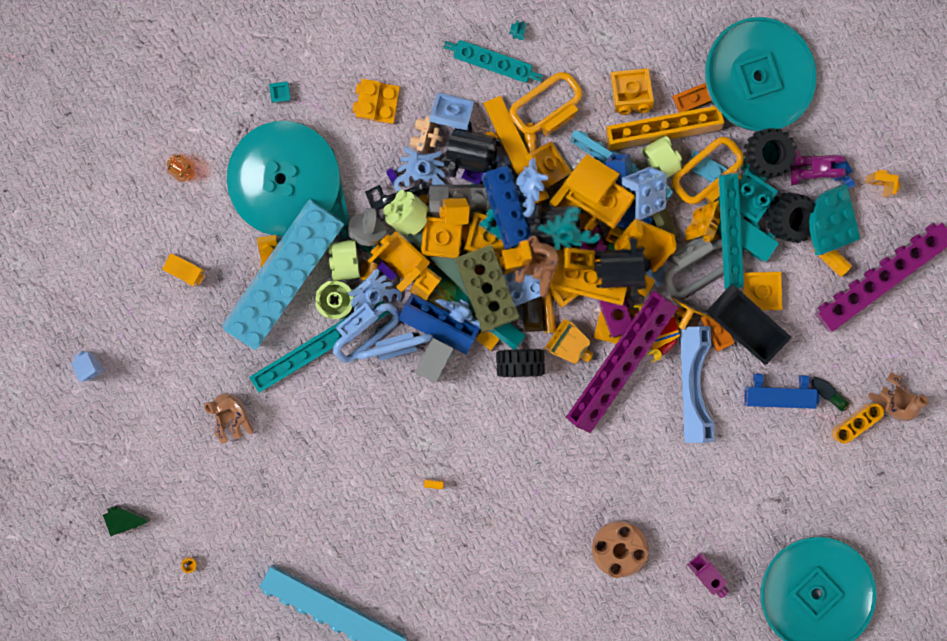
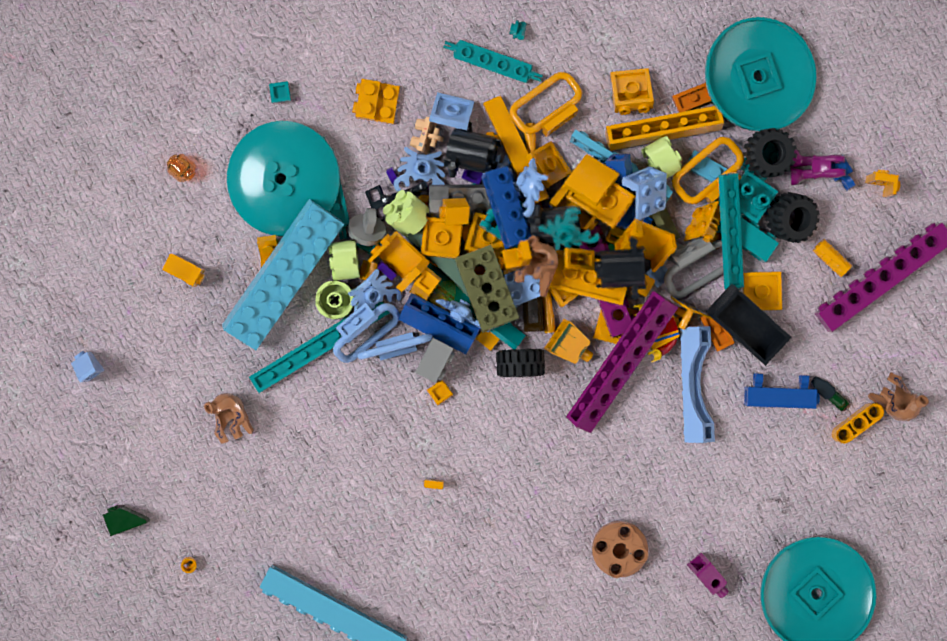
(439, 392): none -> light orange tile
(833, 221): teal plate -> none

